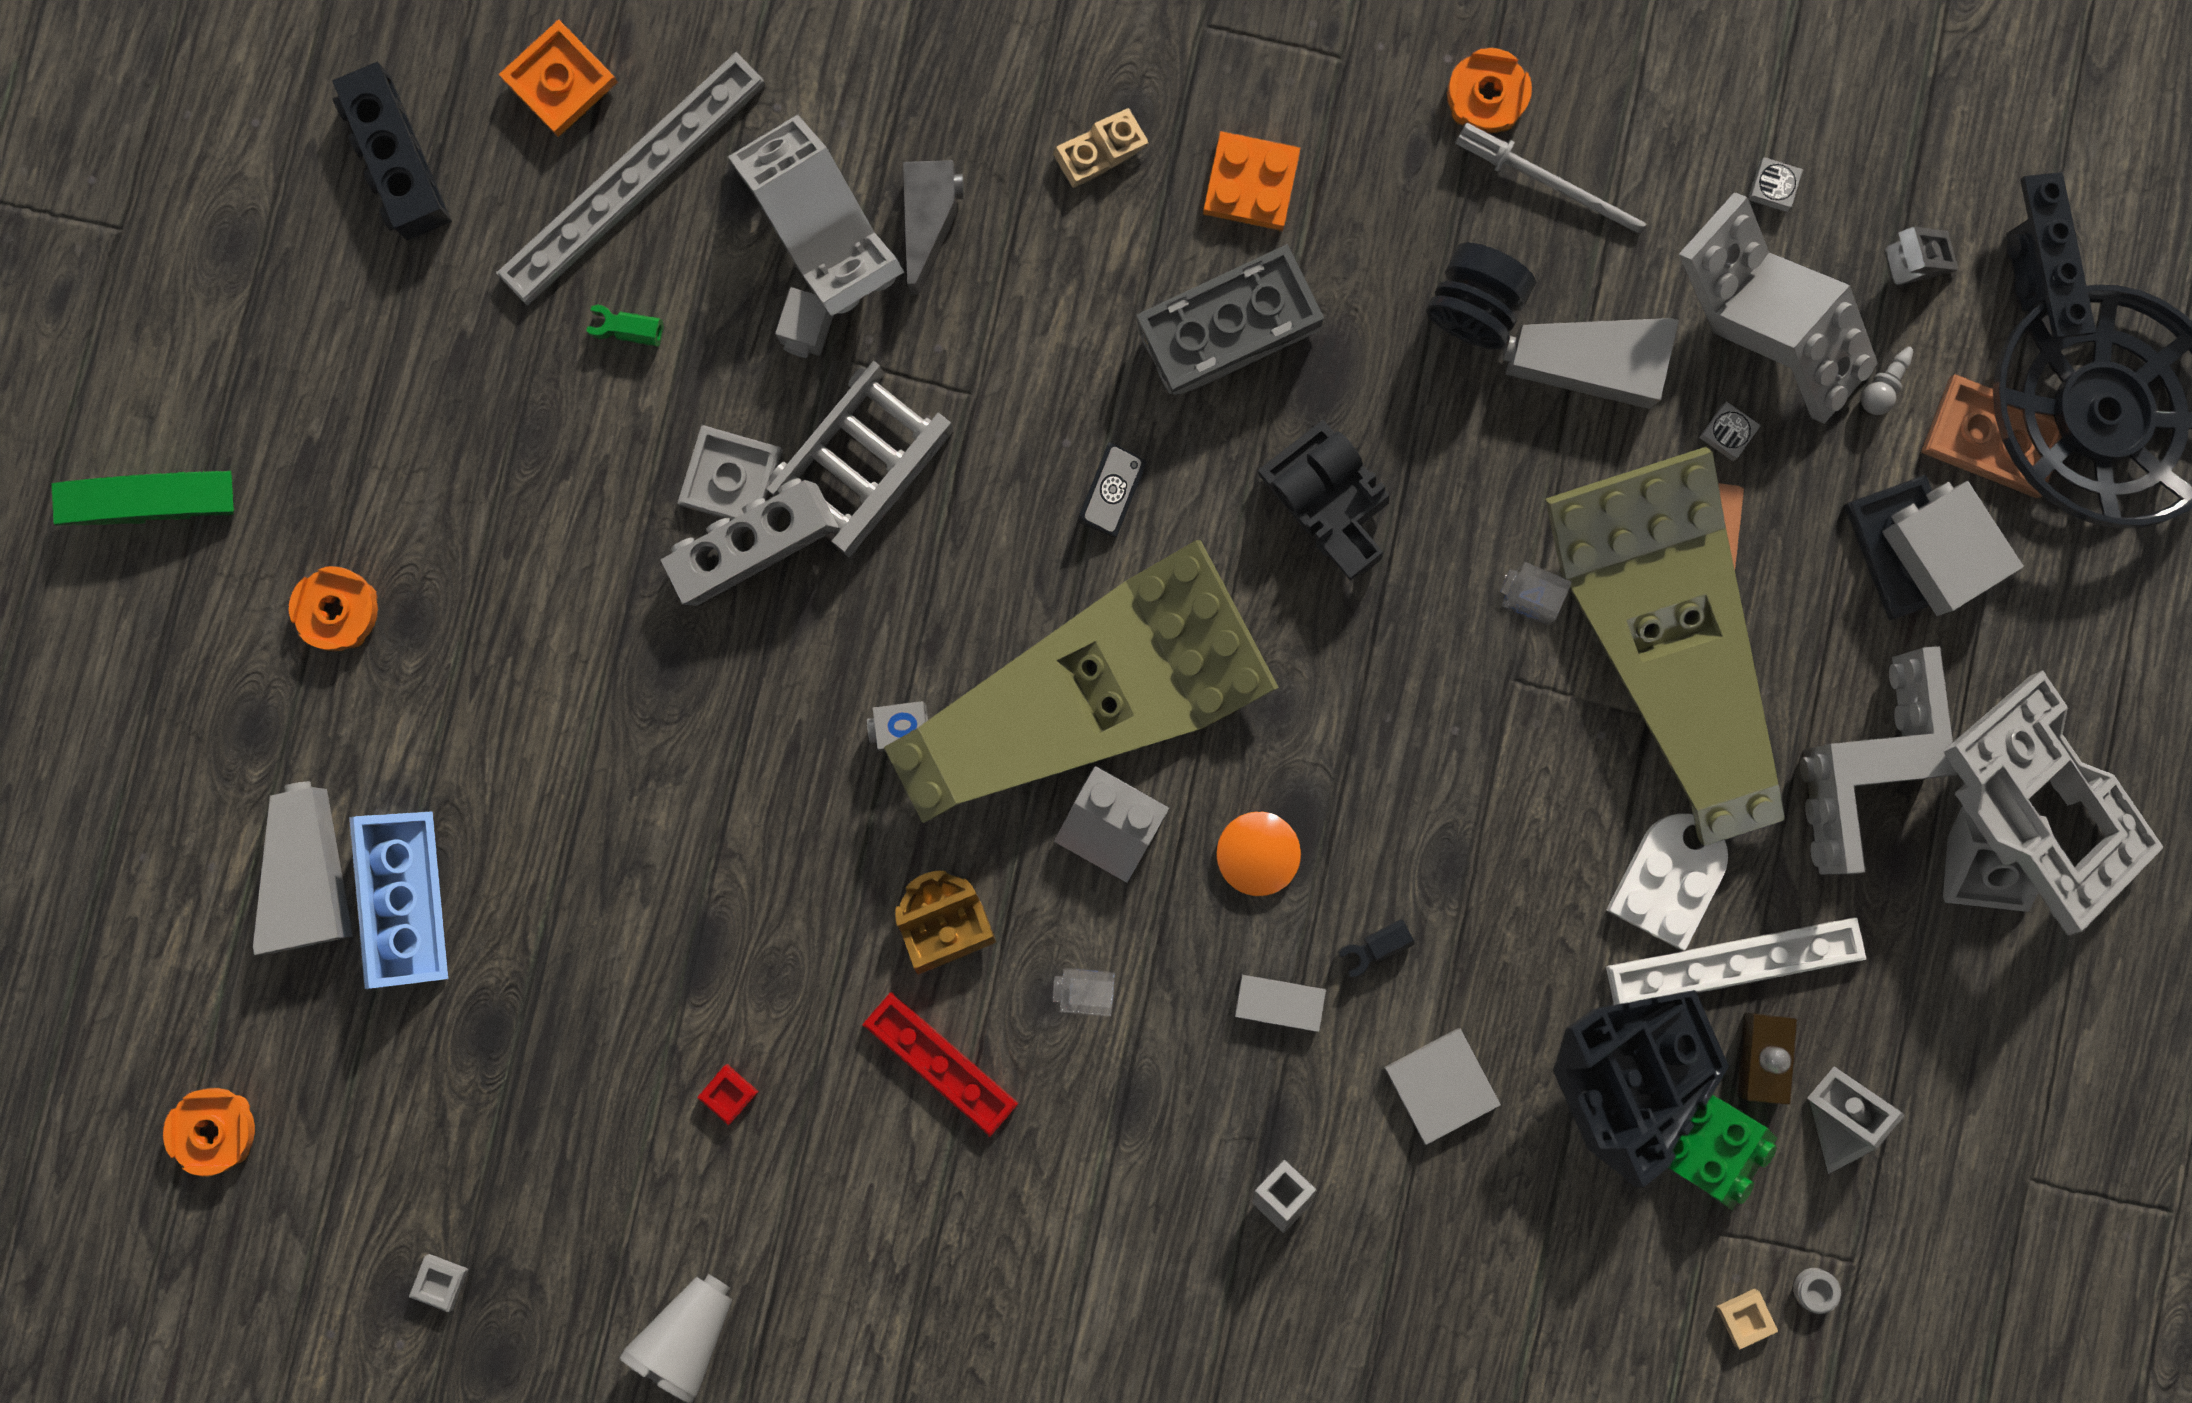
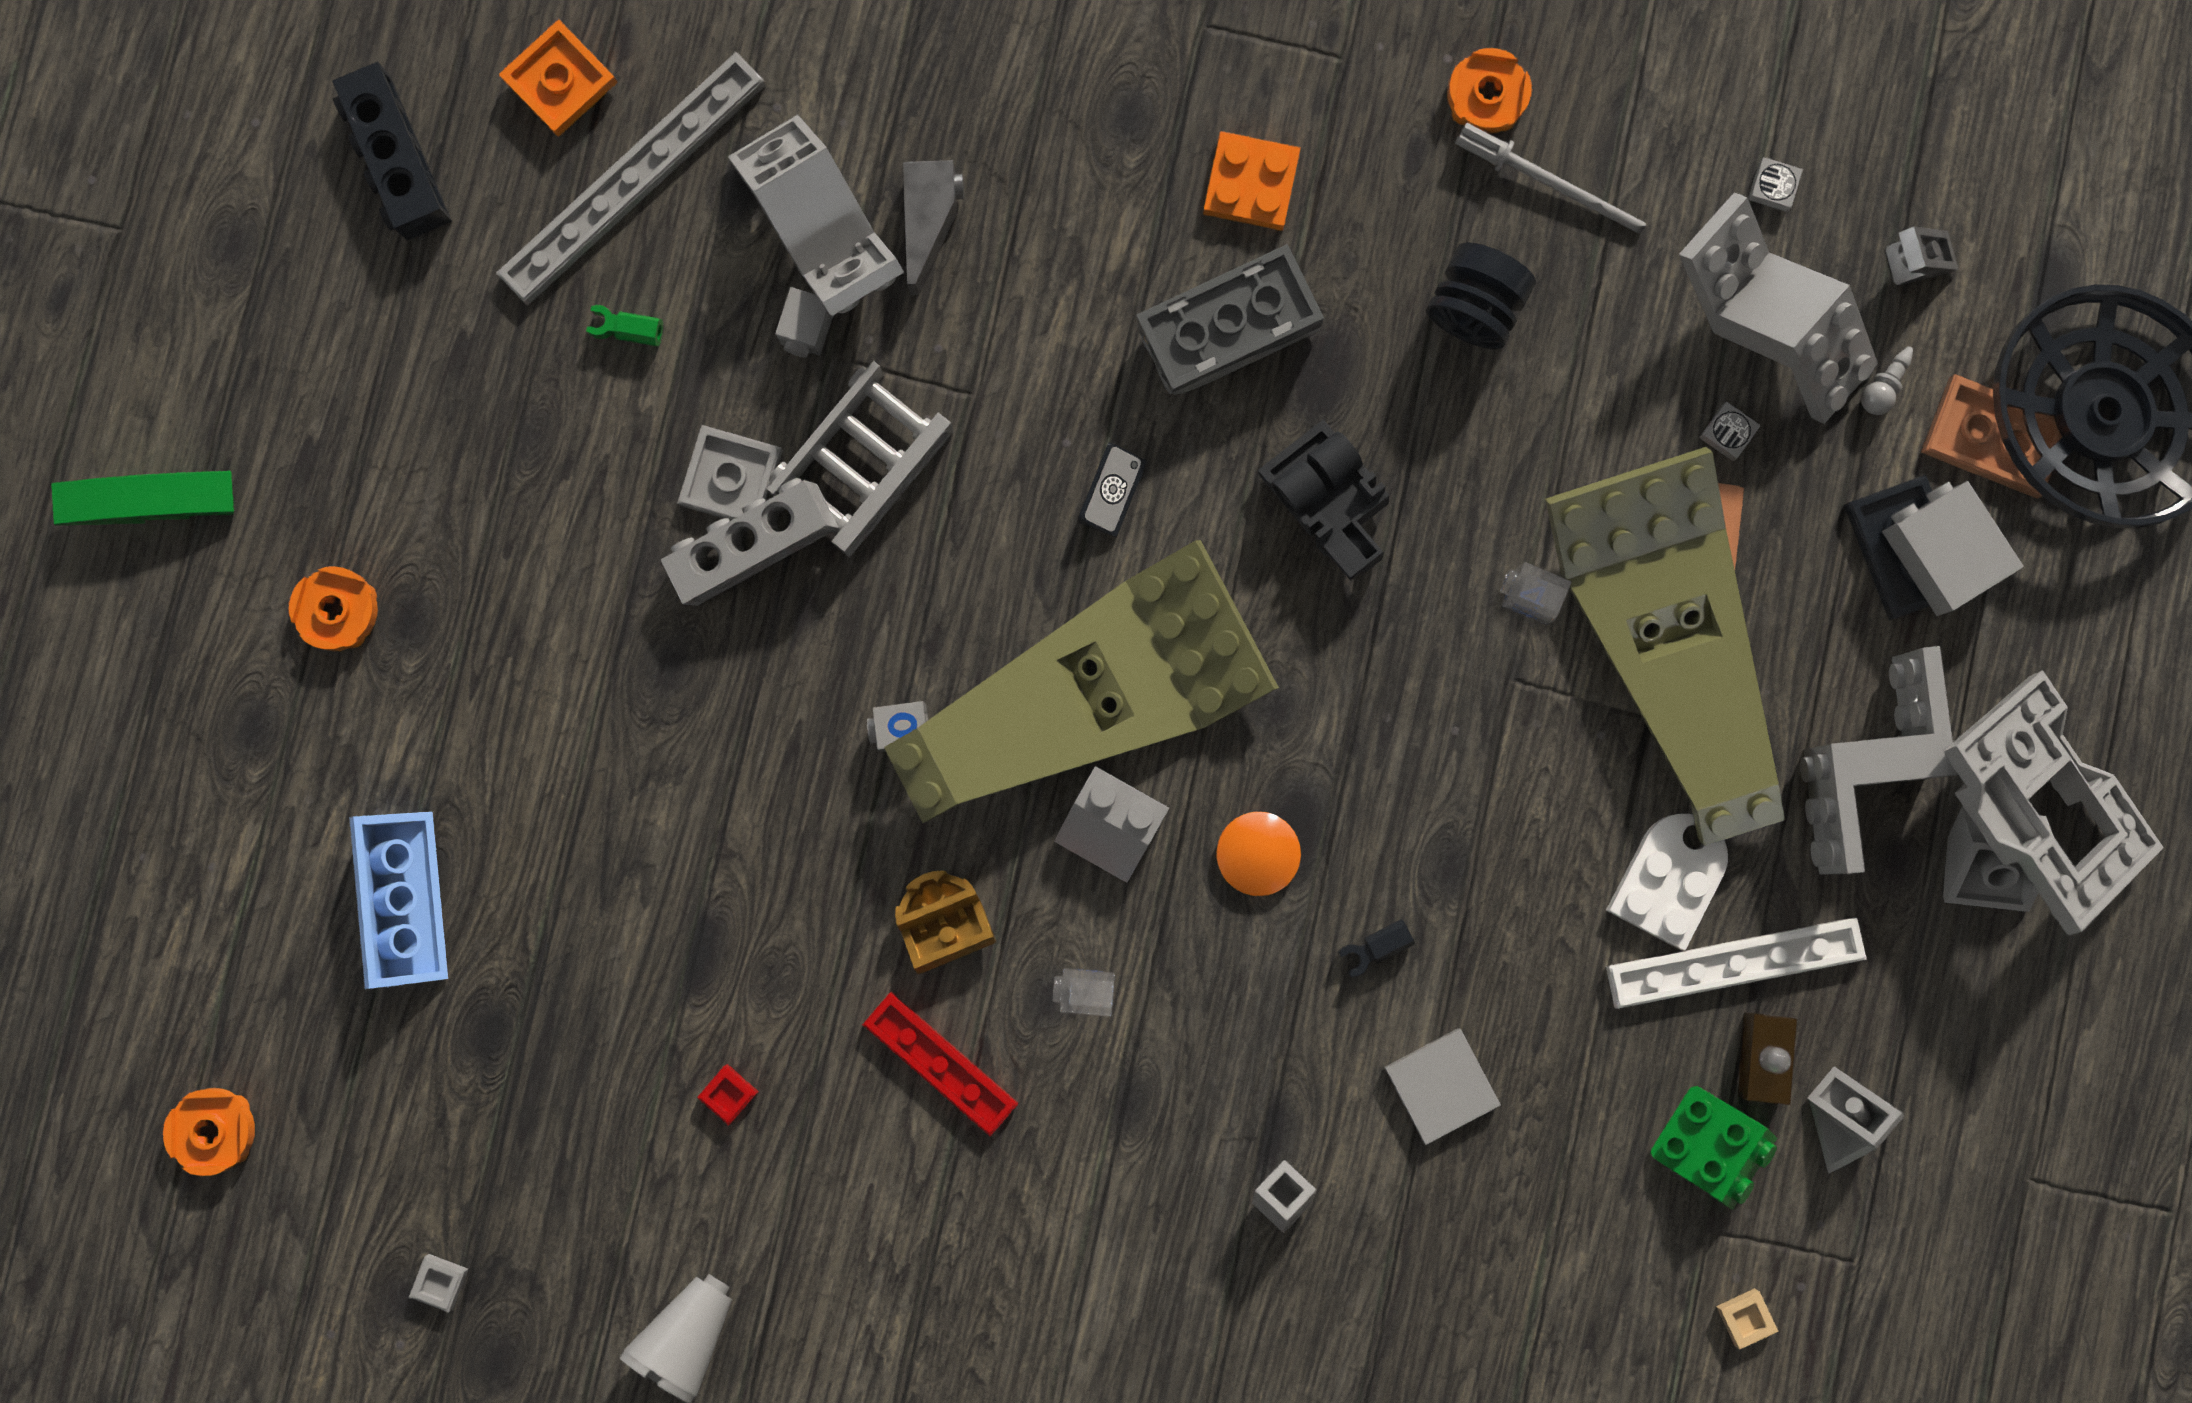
(301, 874): light grey slope -> none
(1101, 148): tan slope -> none
(1280, 1003): light grey tile -> none
(1598, 358): light grey slope -> none
(1639, 1078): black wedge -> none
(1817, 1290): light grey tile -> none
(2049, 258): black bracket -> none

